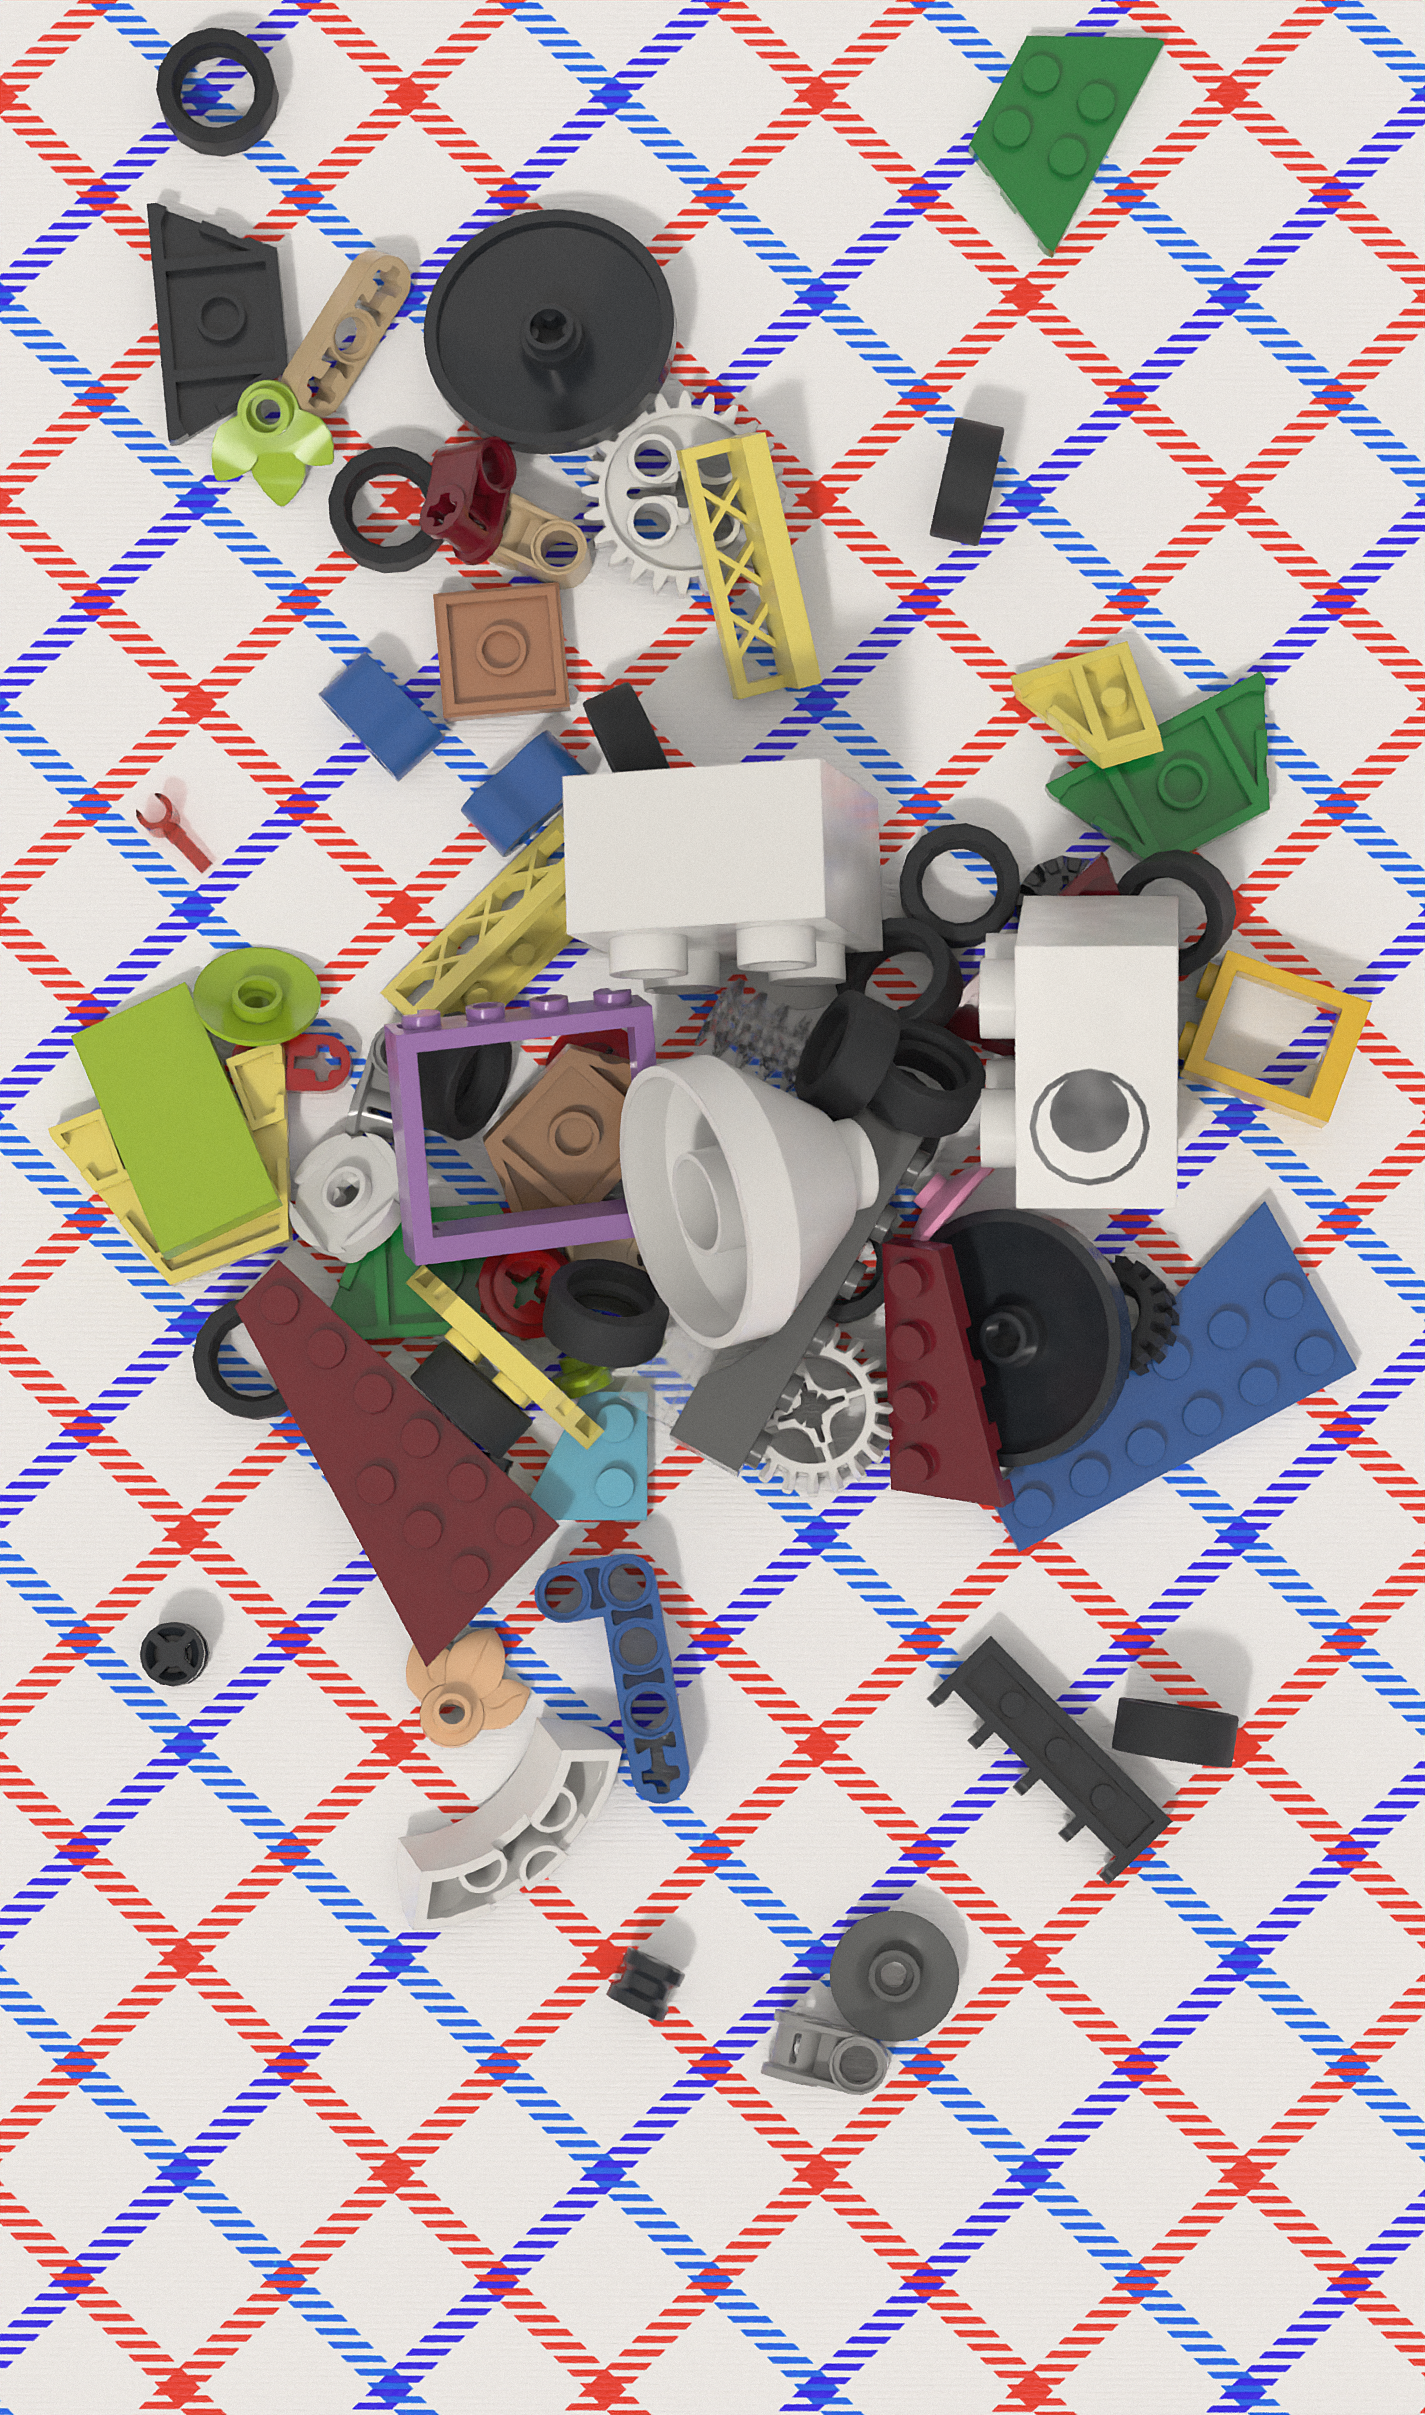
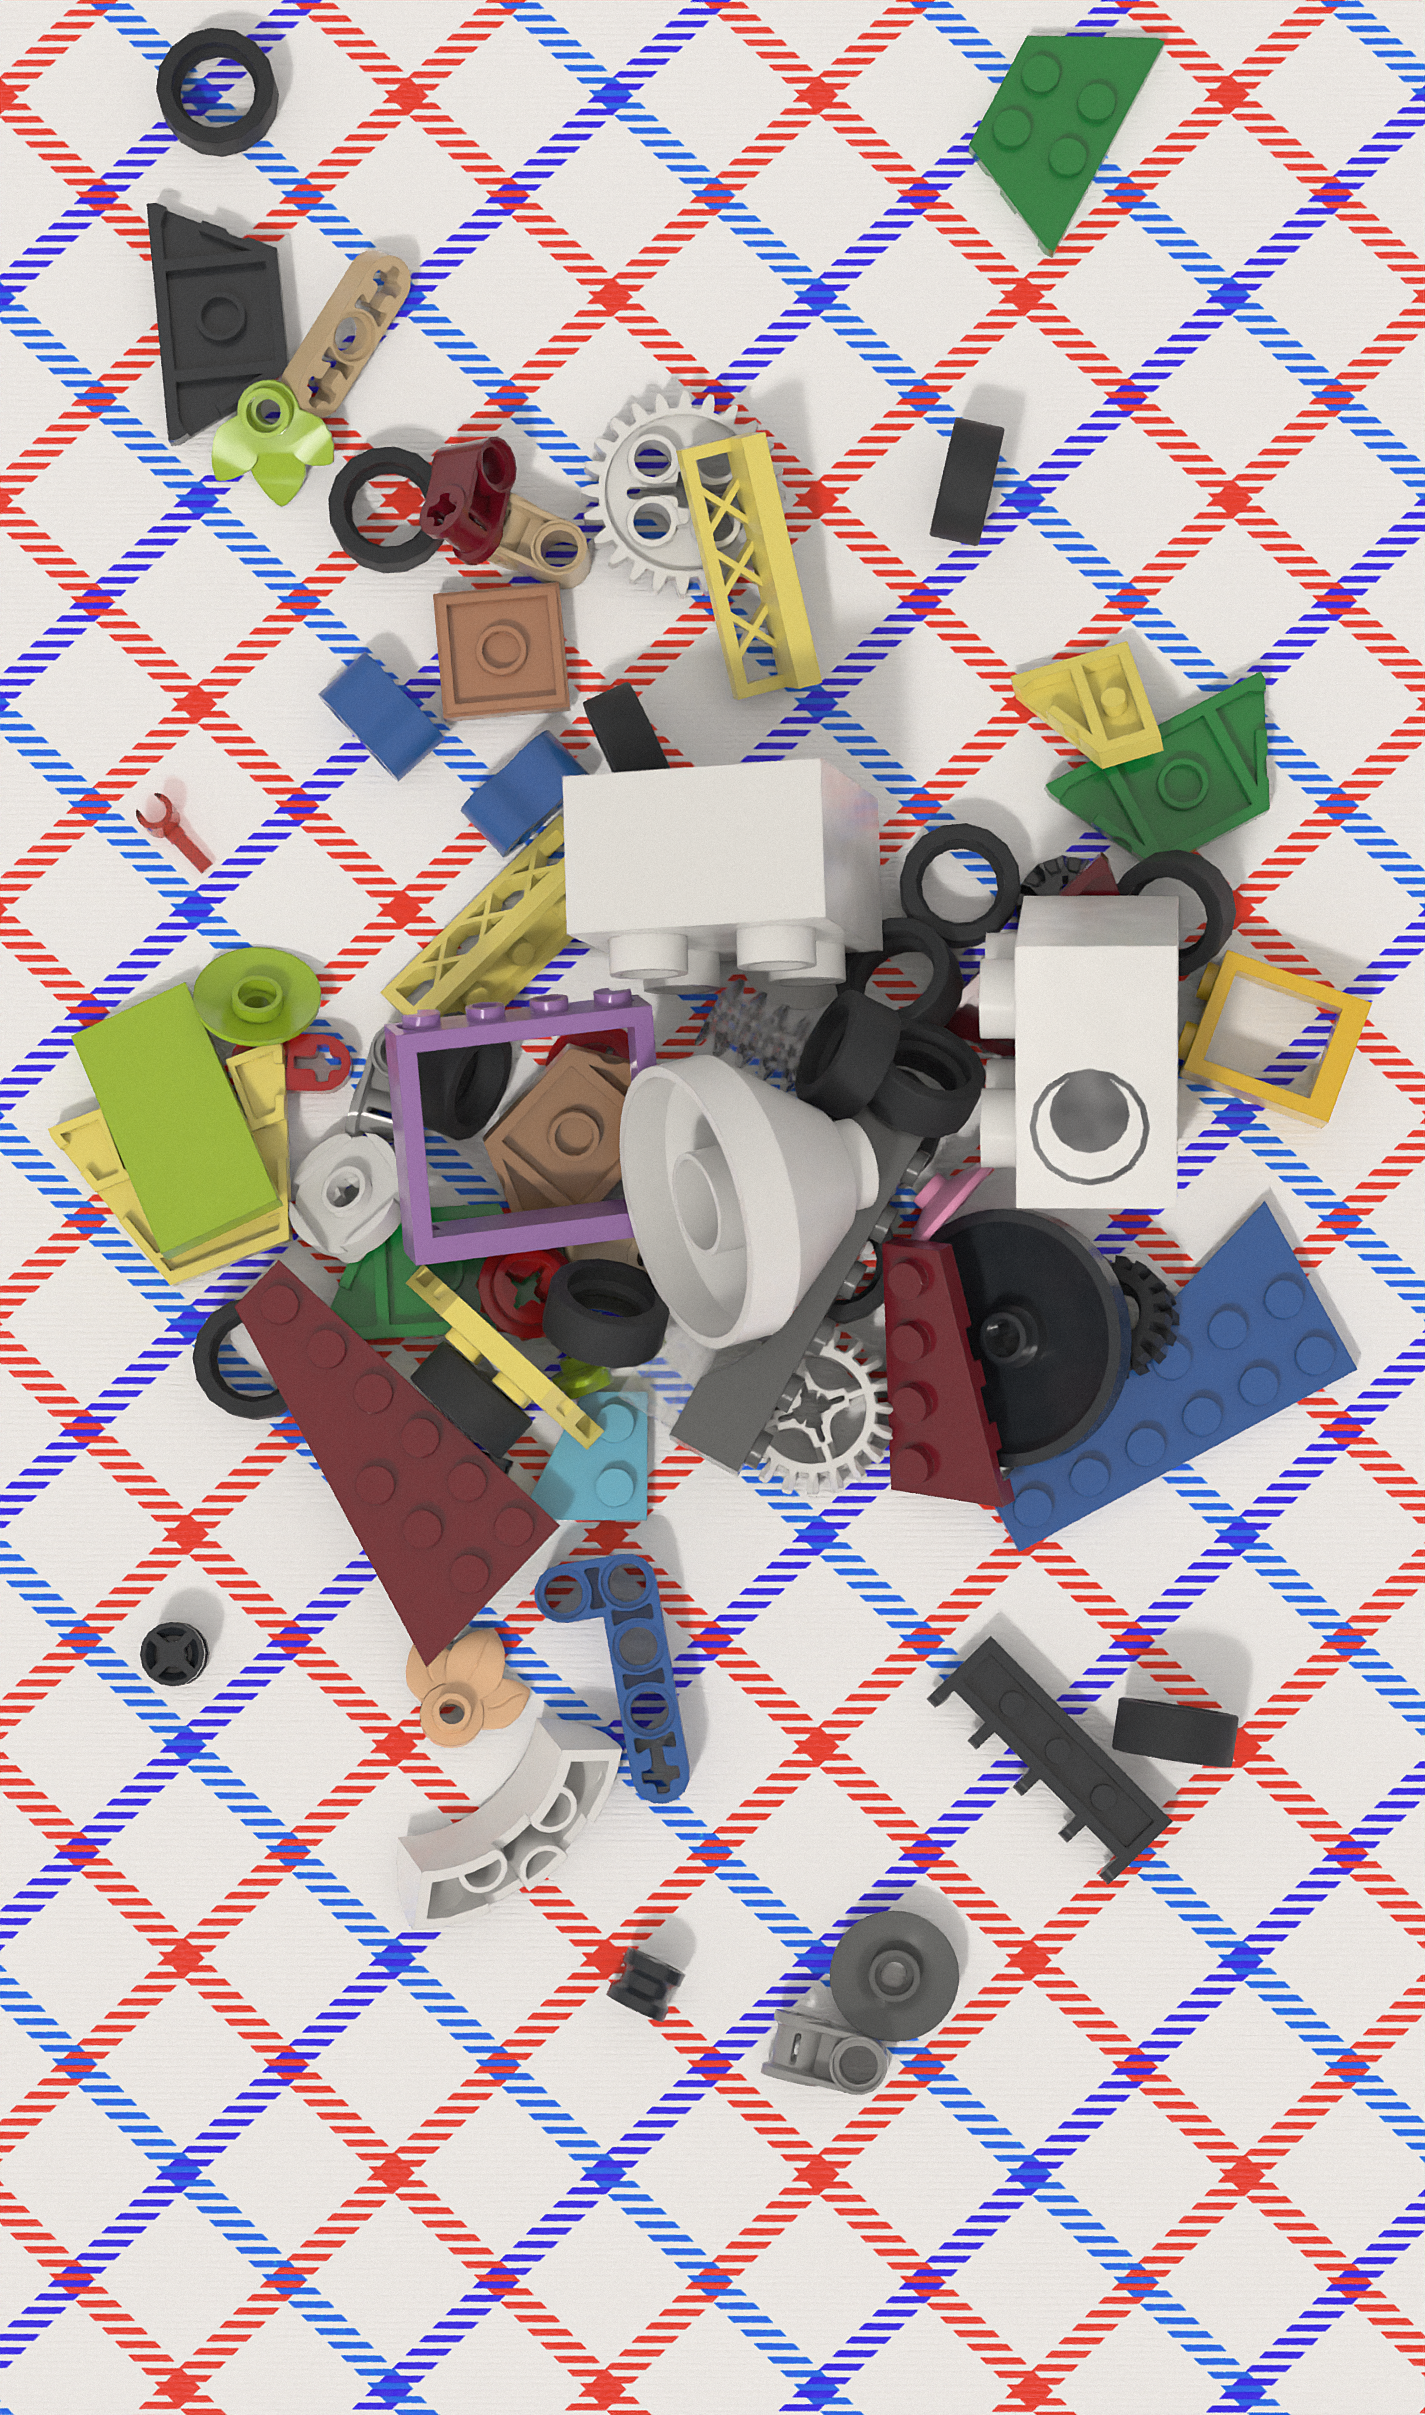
(550, 331): black dish -> none

